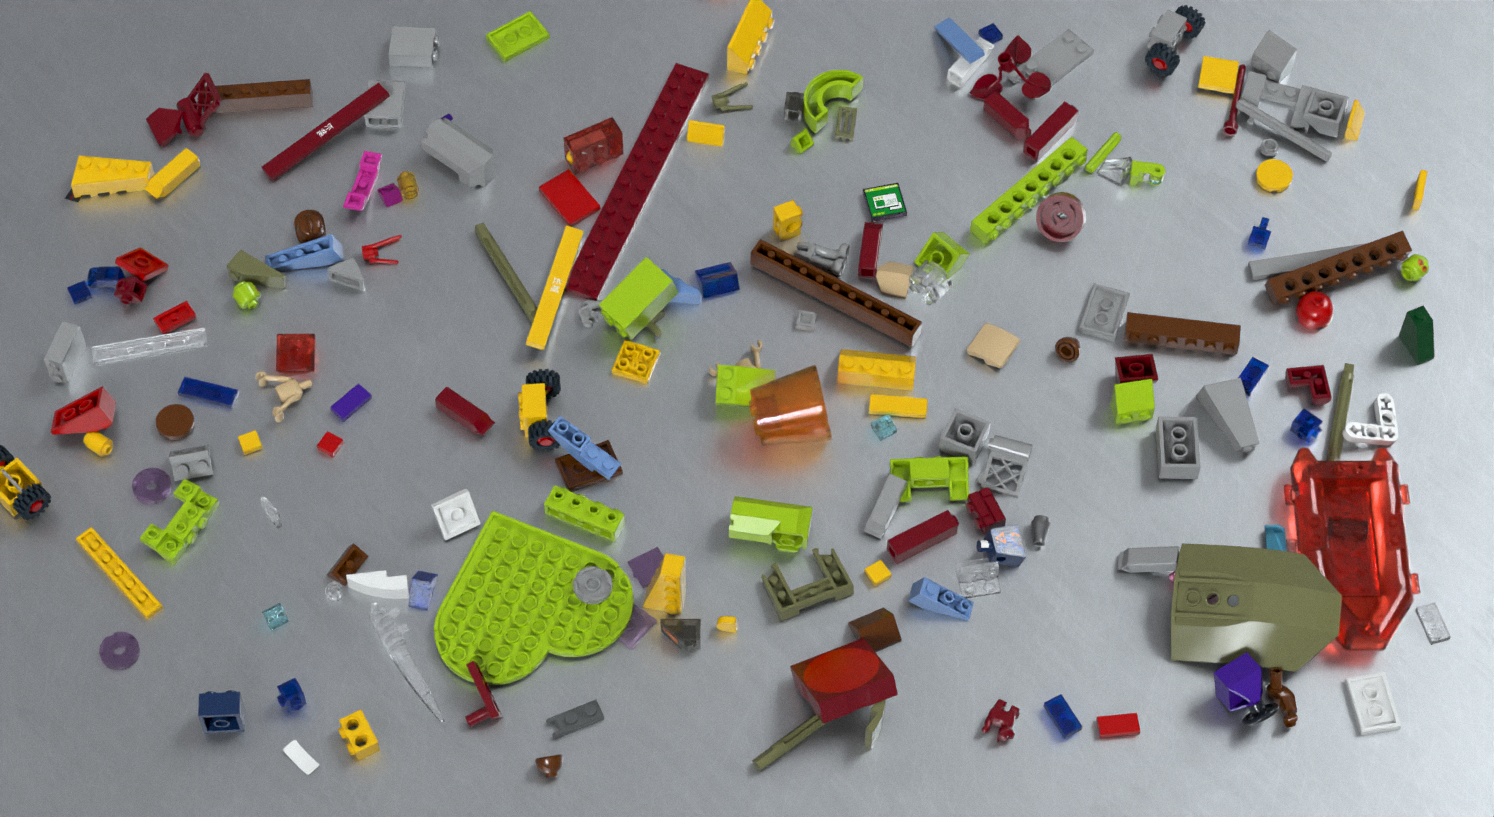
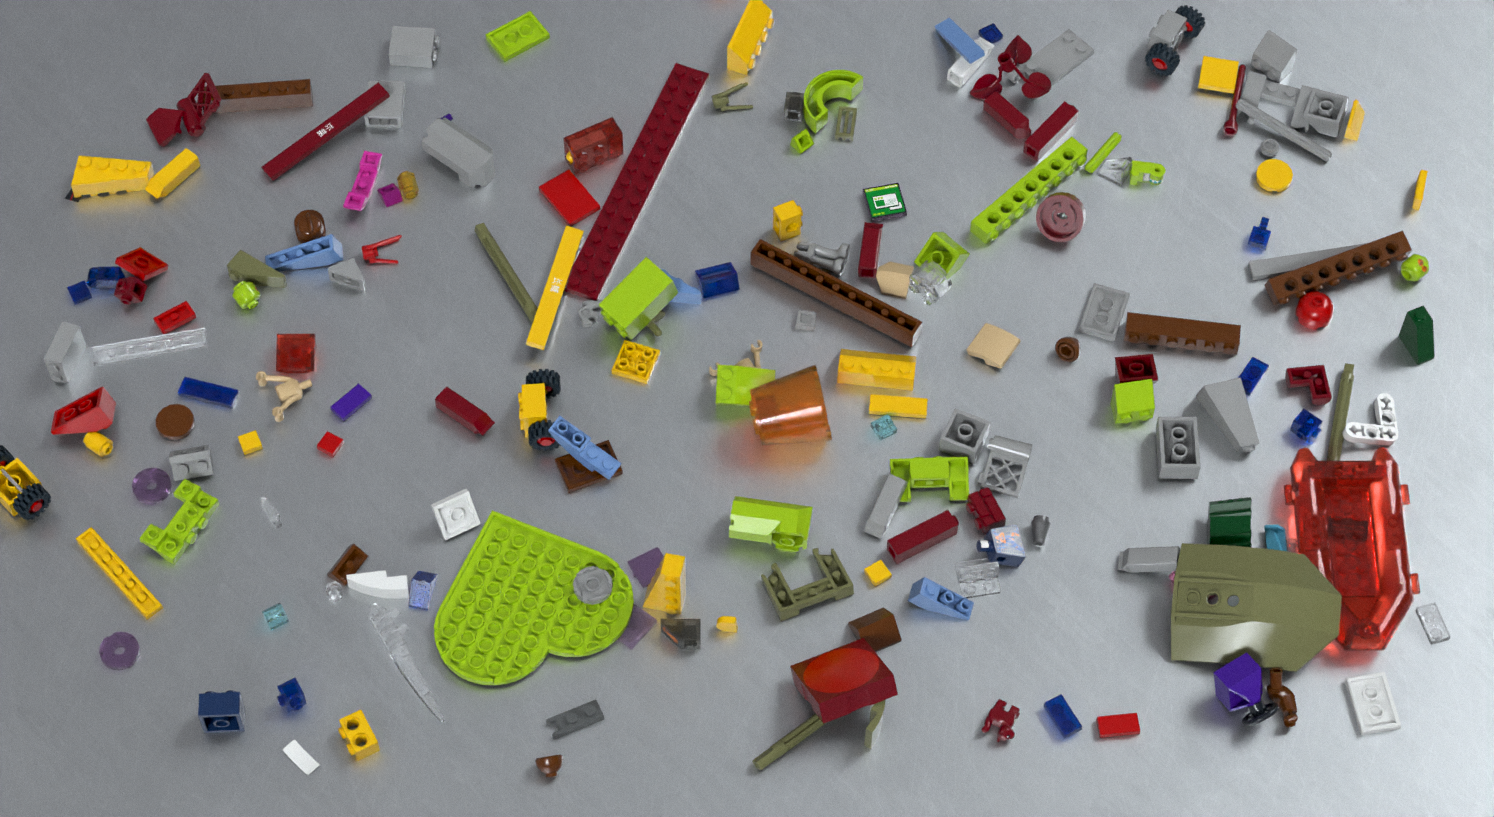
(491, 708): dark red piece -> none
(584, 513): lime brick -> none
(705, 133): yellow slope -> none
(1230, 522): none -> dark green slope

